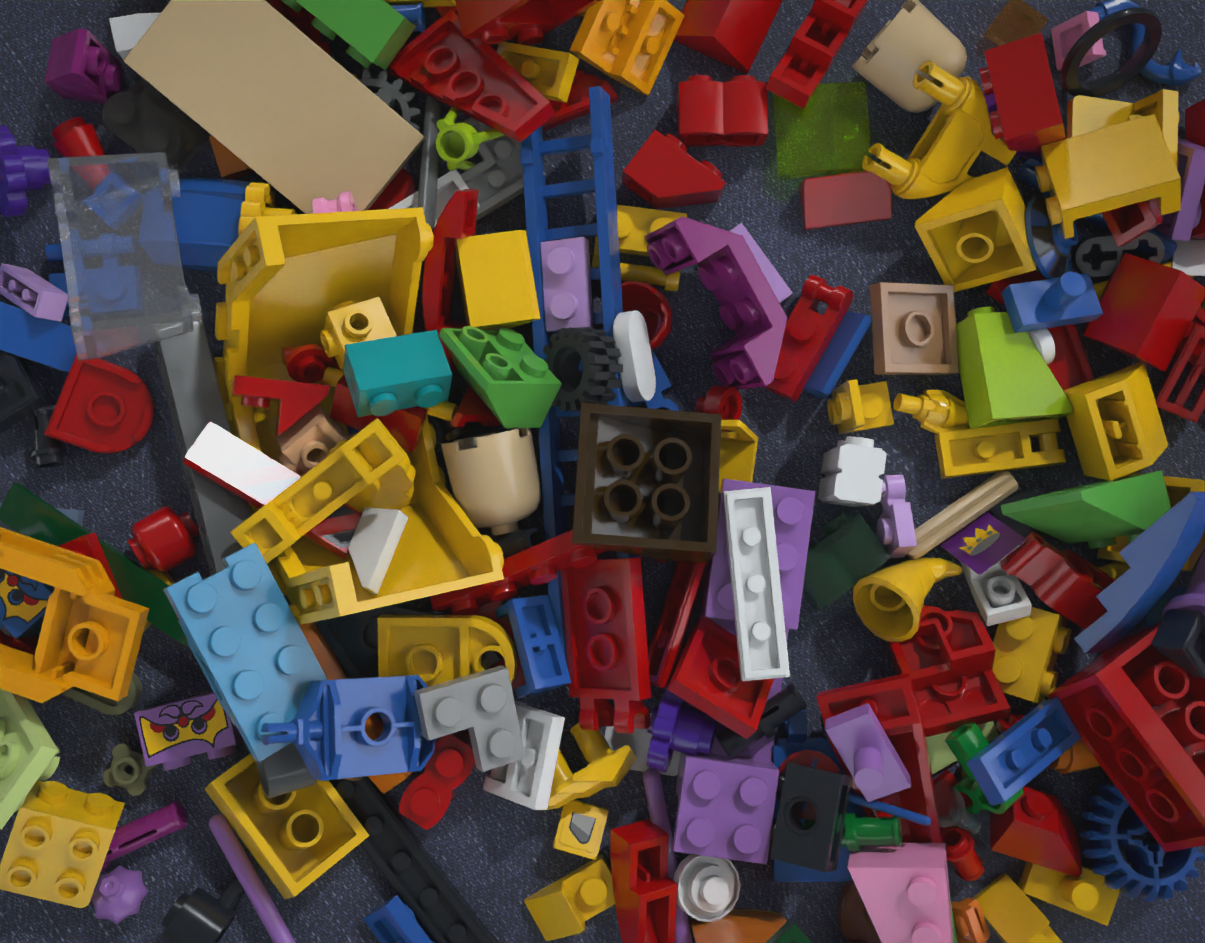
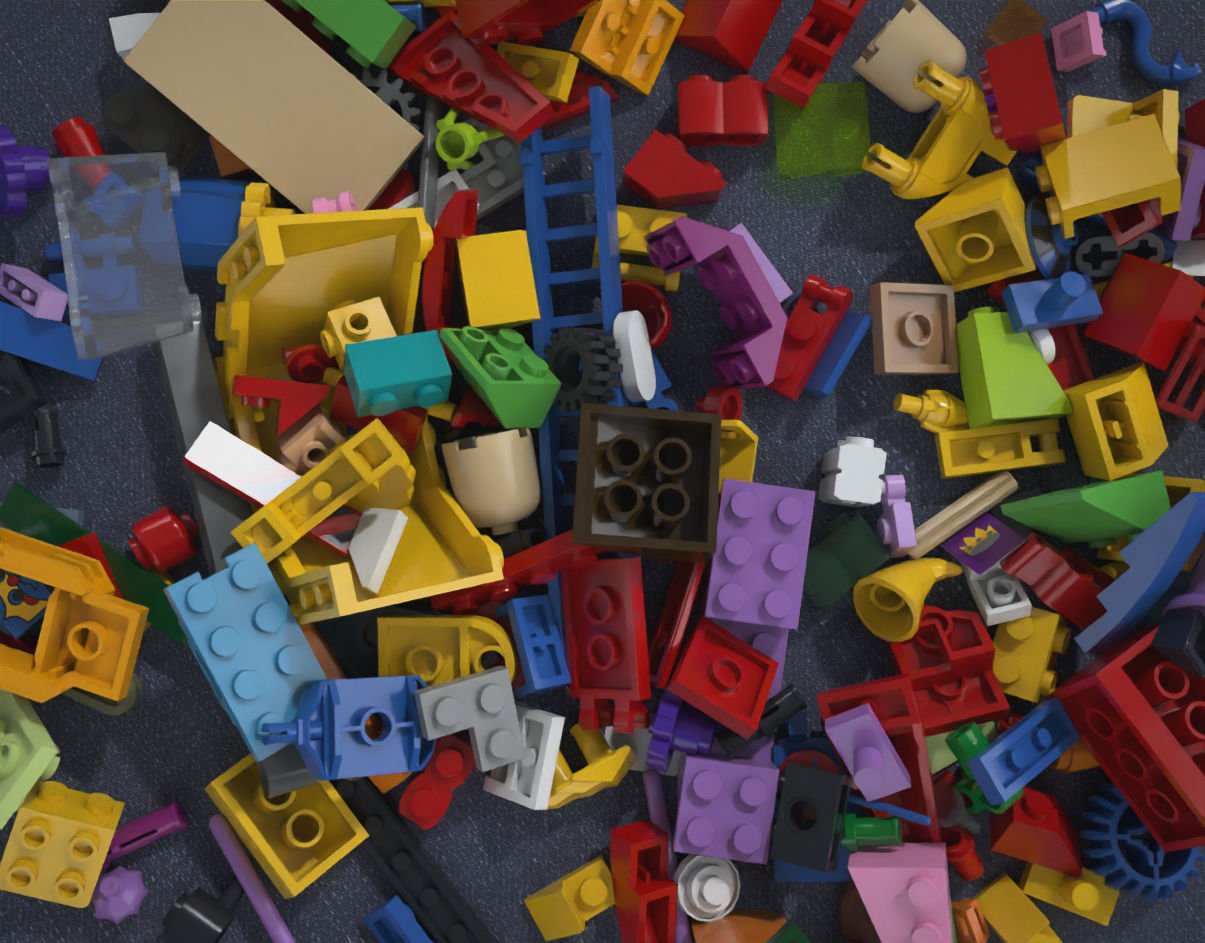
(83, 68): magenta slope -> none
(101, 408): red tile -> none
(117, 774): olive plate -> none
(184, 729): brick -> none
(567, 284): lavender plate -> none
(580, 829): yellow slope -> none
(755, 584): white tile -> none
(844, 200): red slope -> none
(860, 407): yellow bracket -> none
(1126, 72): black piece -> none

